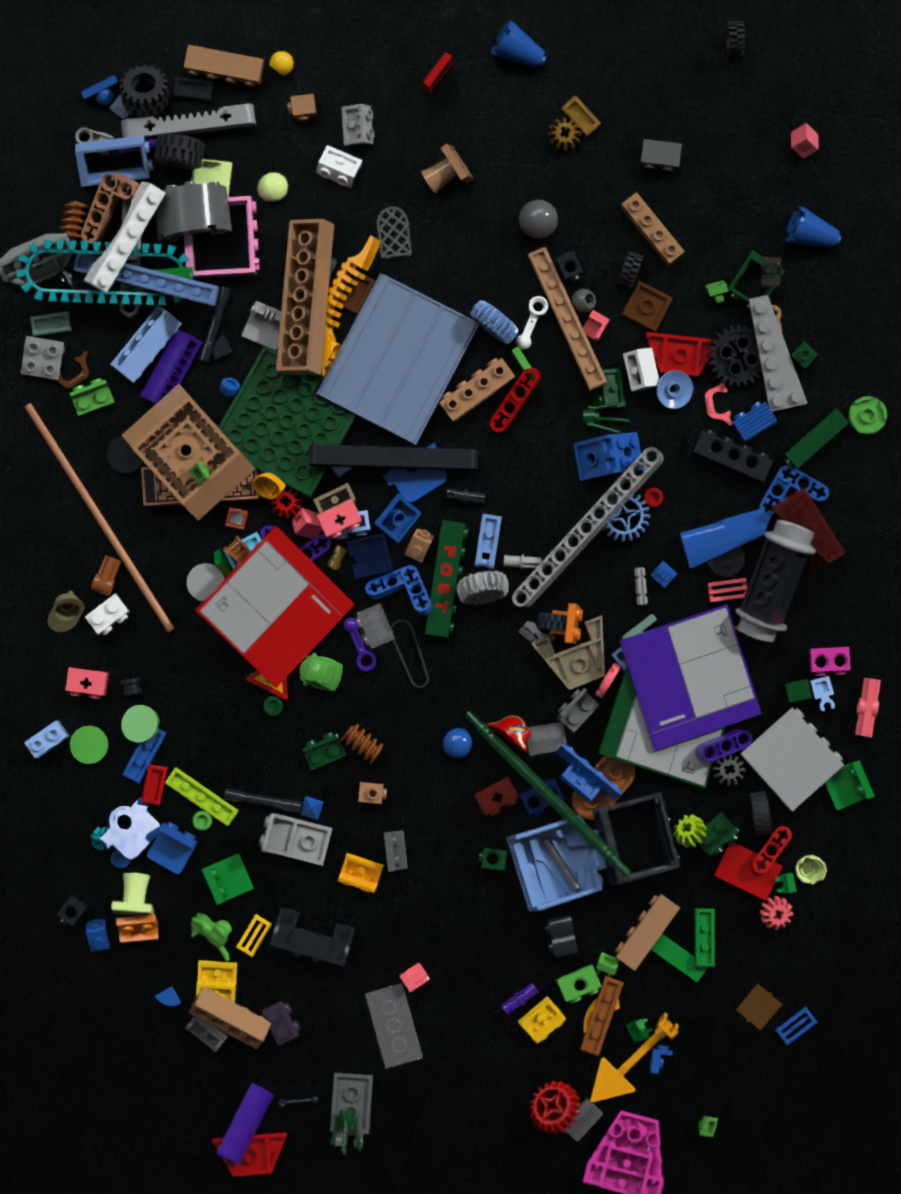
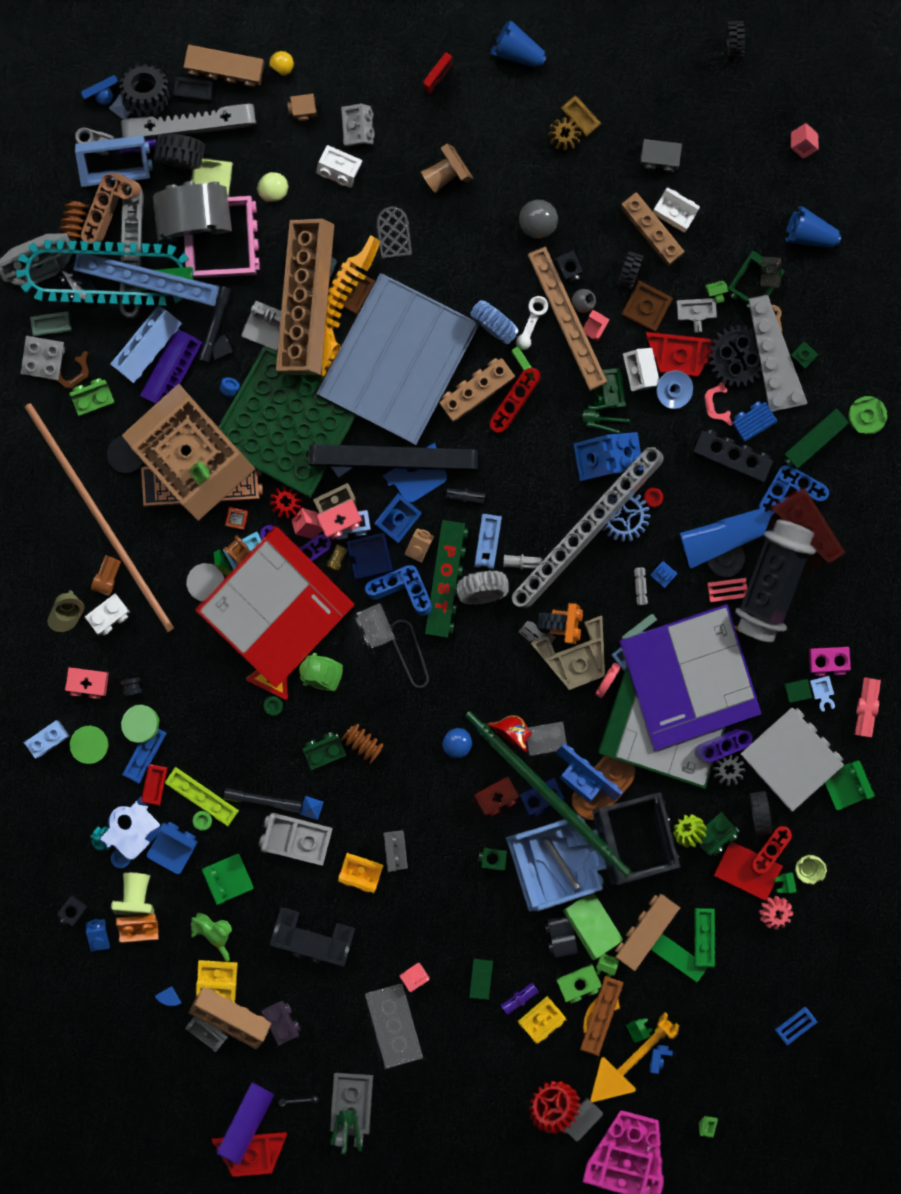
(111, 261): white arch -> none
(262, 921): yellow tile -> none
(268, 485): light orange hat -> none
(351, 626): dark purple piece -> none
(372, 793): medium nougat brick -> none
(481, 979): none -> dark green tile
(577, 710): dark grey bracket -> none
(593, 925): none -> bright green tile
(676, 209): none -> white bracket
(696, 311): none -> light grey plate
(759, 1006): clear orange piece -> none

